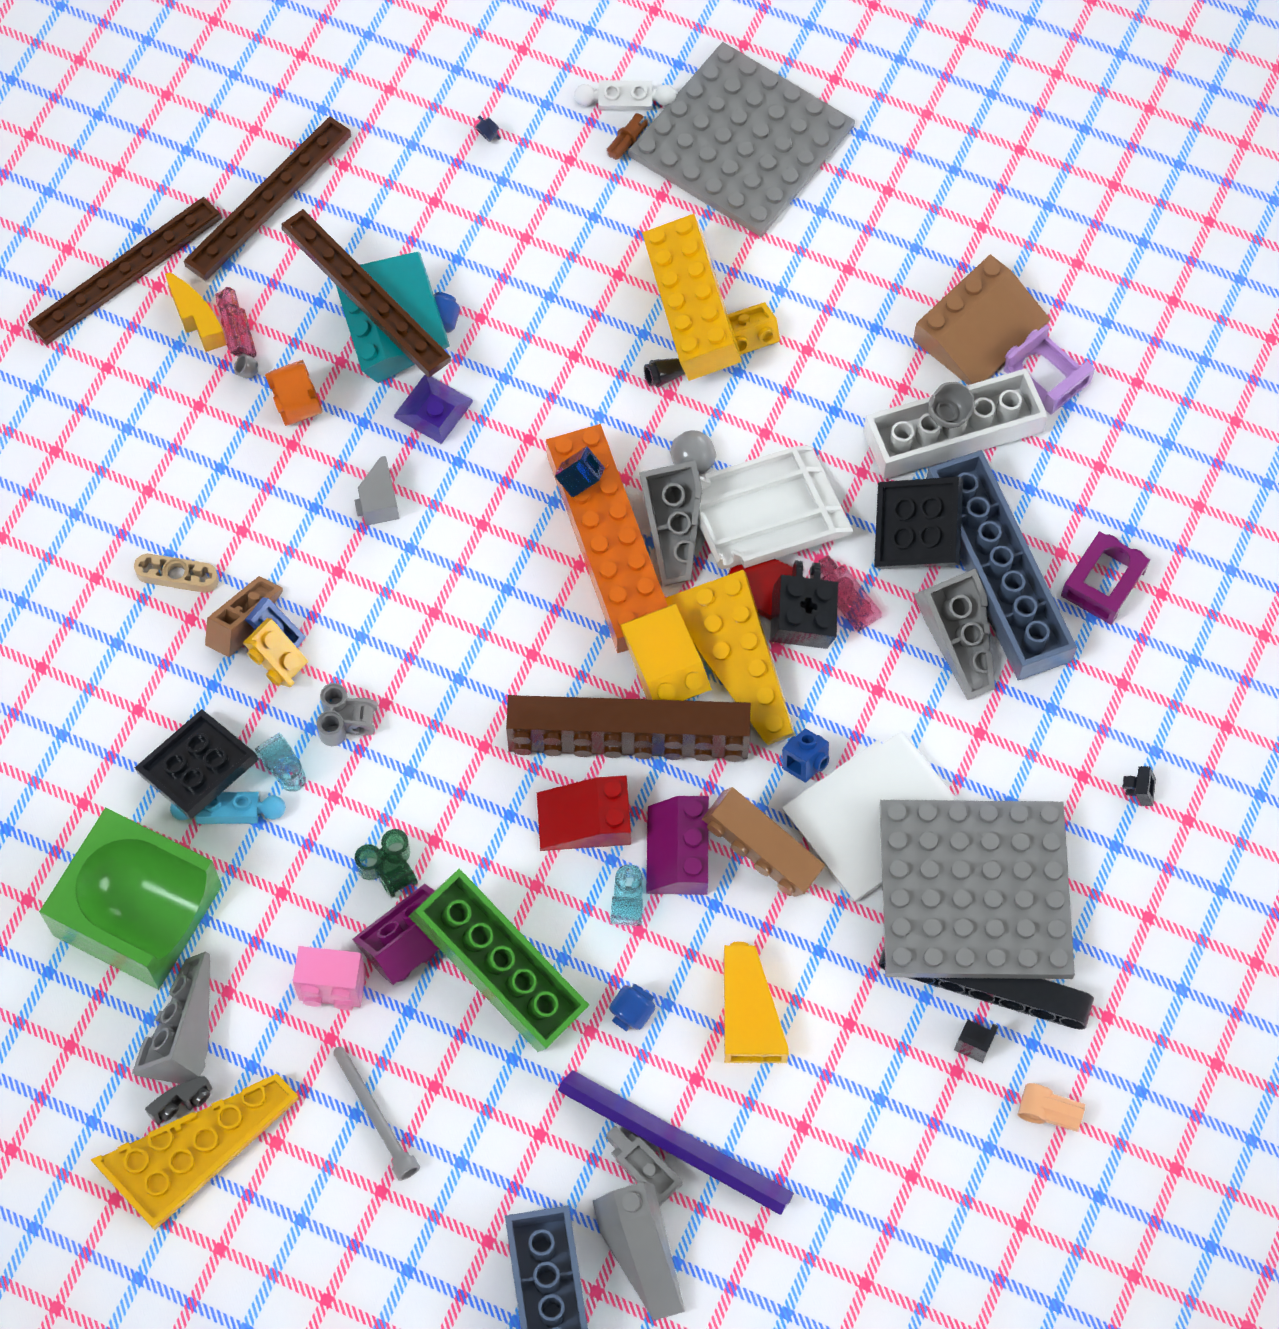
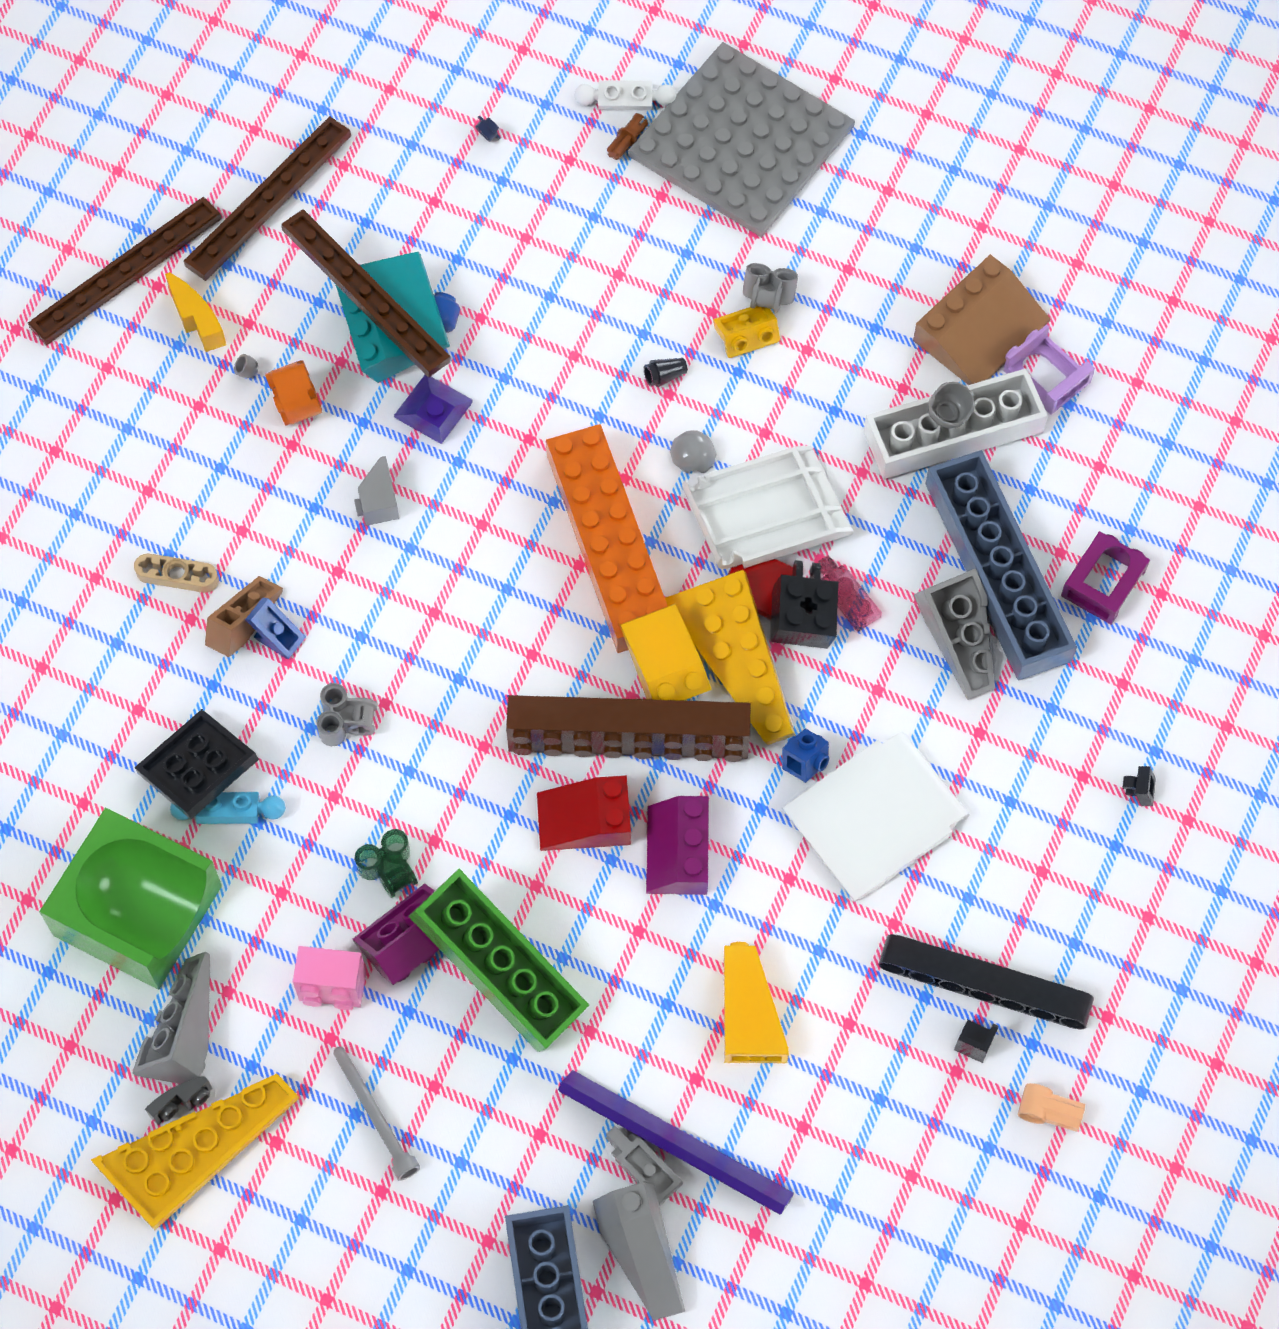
(235, 323): clear pink hinge -> none
(276, 653): yellow bracket -> none
(280, 760): clear light blue piece -> none
(579, 472): panel -> none
(627, 900): clear light blue piece -> none
(632, 1007): blue head -> none
(673, 510): light grey wedge -> none
(691, 297): yellow brick -> none
(763, 842): medium nougat brick -> none
(769, 288): none -> light grey piece
(918, 523): black plate -> none
(975, 889): light grey plate -> none

